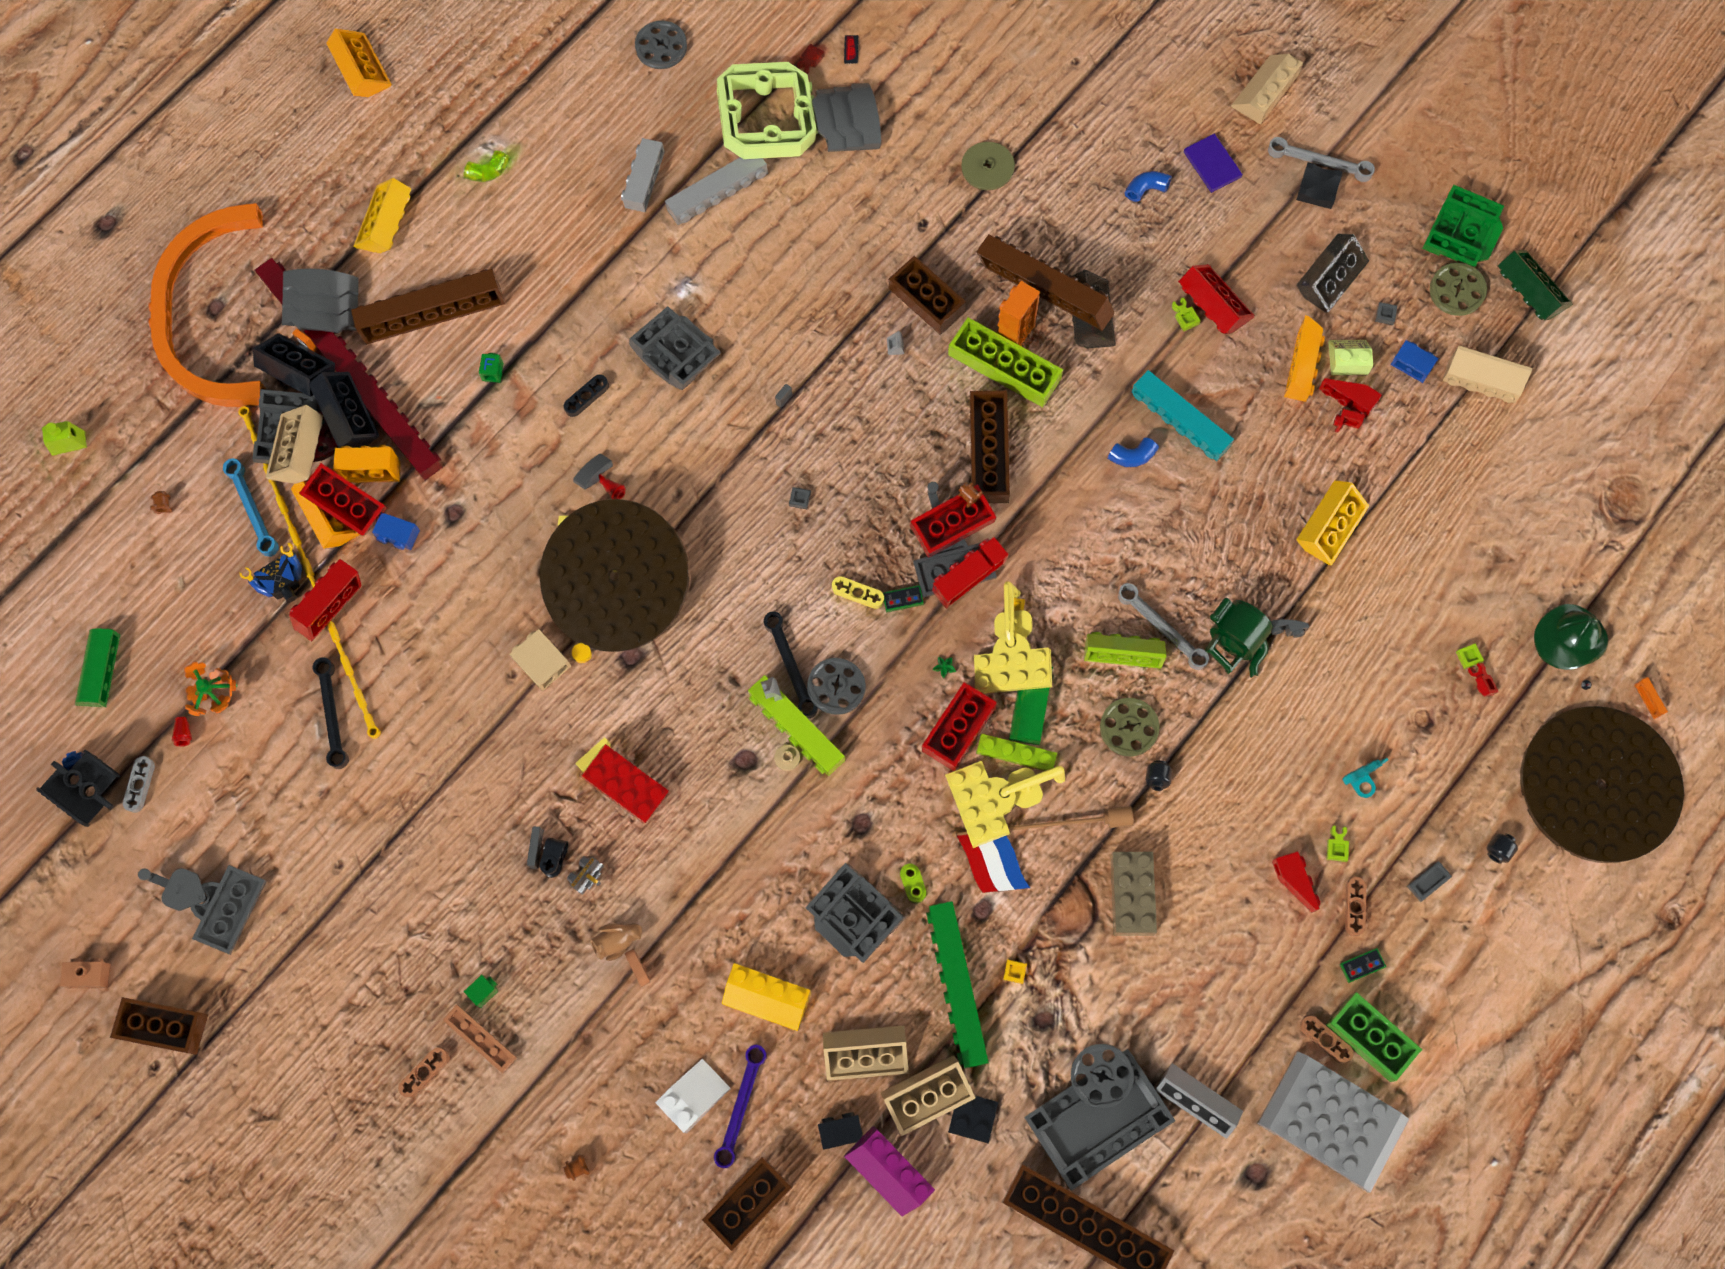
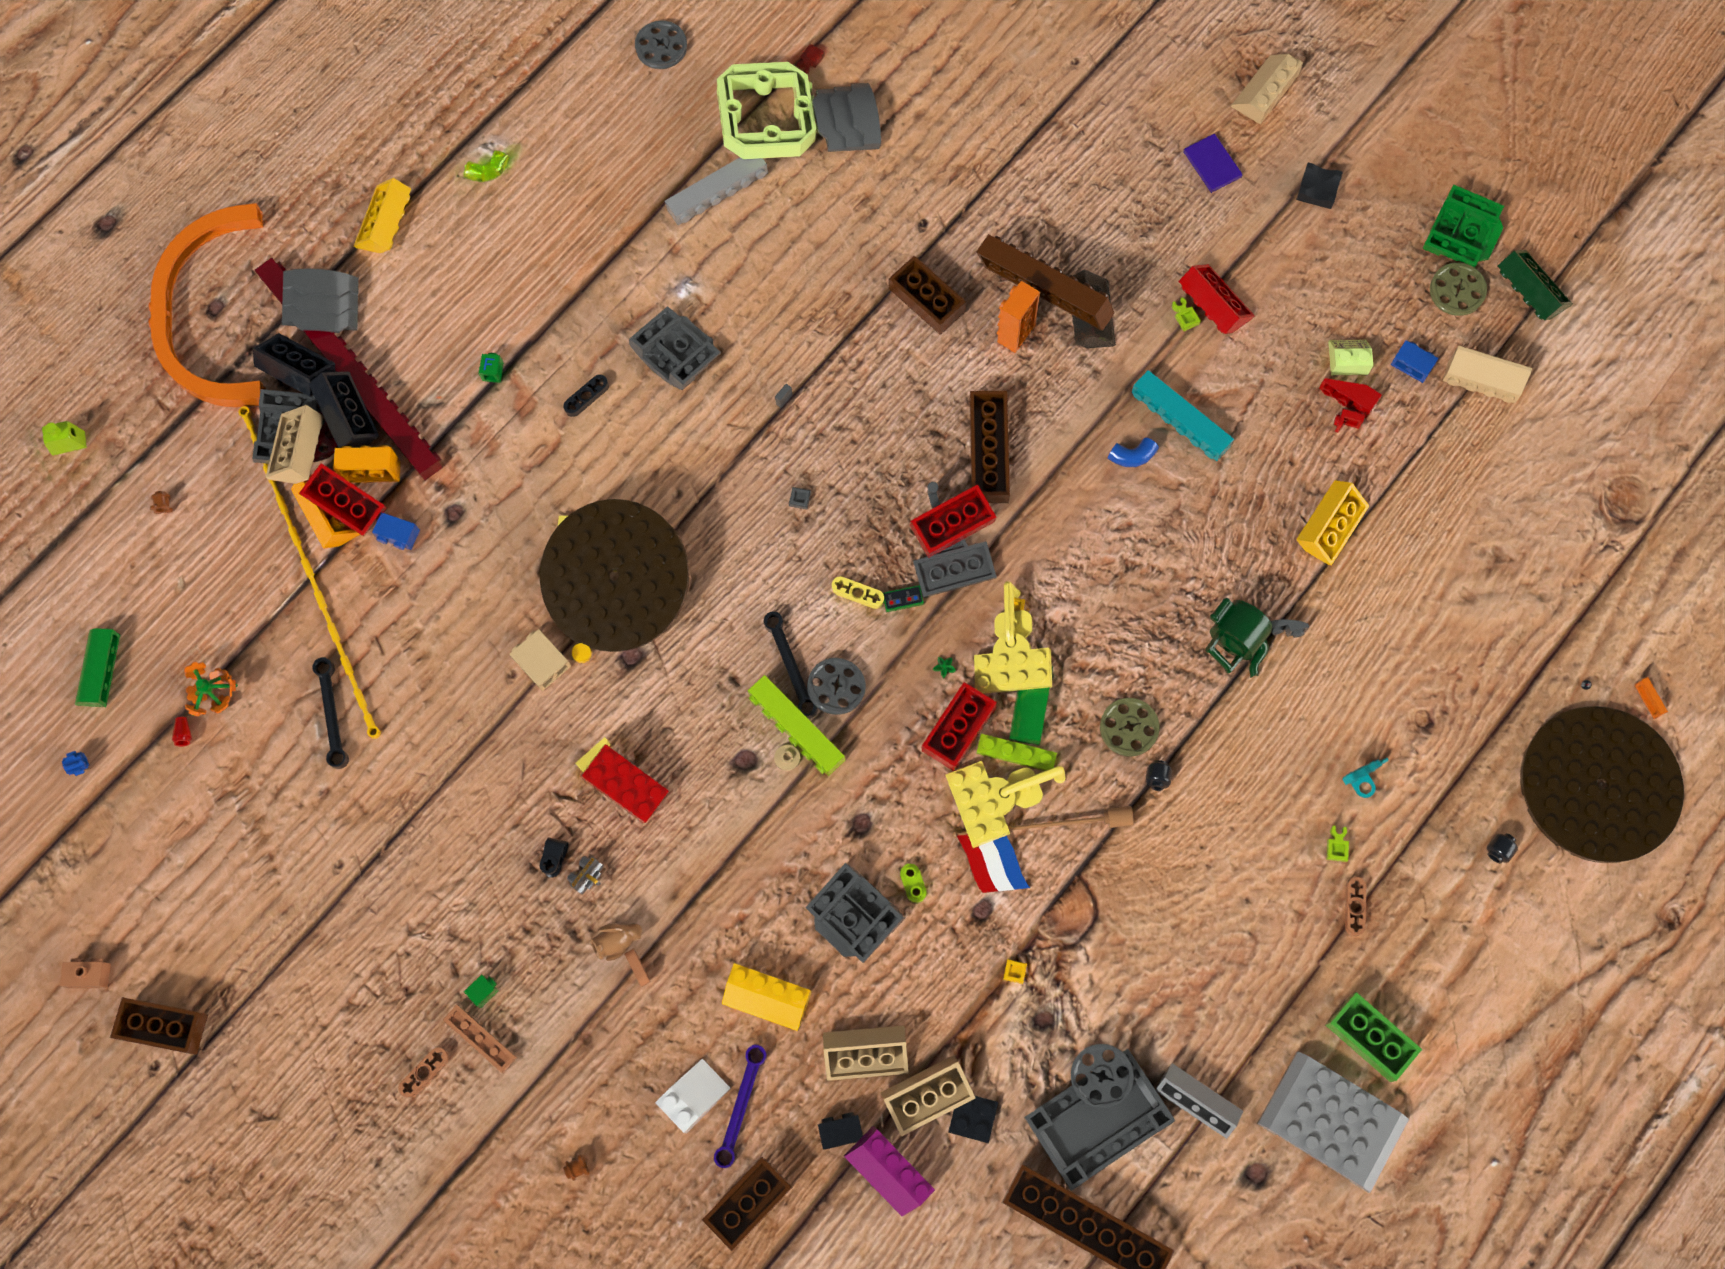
(73, 797): black piece -> none
(129, 797): light grey beam -> none
(223, 907): dark grey plate -> none
(250, 507): dark azure piece -> none
(278, 577): torso -> none
(305, 341): orange tile -> none
(325, 599): red brick -> none
(358, 62): light orange slope -> none
(428, 306): reddish brown brick -> none
(535, 847): dark grey tile -> none
(590, 471): dark grey slope -> none
(614, 489): red cone -> none
(643, 175): light grey brick -> none
(771, 689): light grey slope -> none
(851, 49): sticker -> none
(895, 344): light grey slope -> none
(958, 985): green brick -> none
(969, 493): dark orange brick -> none
(969, 572): red piece -> none
(981, 176): olive piece -> none
(1005, 362): lime brick -> none
(1124, 650): lime slope -> none
(1133, 894): dark tan brick -> none
(1146, 181): blue cylinder -> none
(1167, 630): light grey piece -> none
(1293, 876): red slope -> none
(1304, 360): light orange slope -> none
(1321, 159): light grey piece -> none
(1333, 272): clear smoke slope -> none
(1335, 1038): nougat beam -> none
(1362, 965): tile -> none
(1386, 313): dark grey tile -> none
(1429, 881): dark grey tile -> none
(1469, 656): lime plate -> none
(1484, 682): red plate -> none
(1570, 637): dark green piece -> none

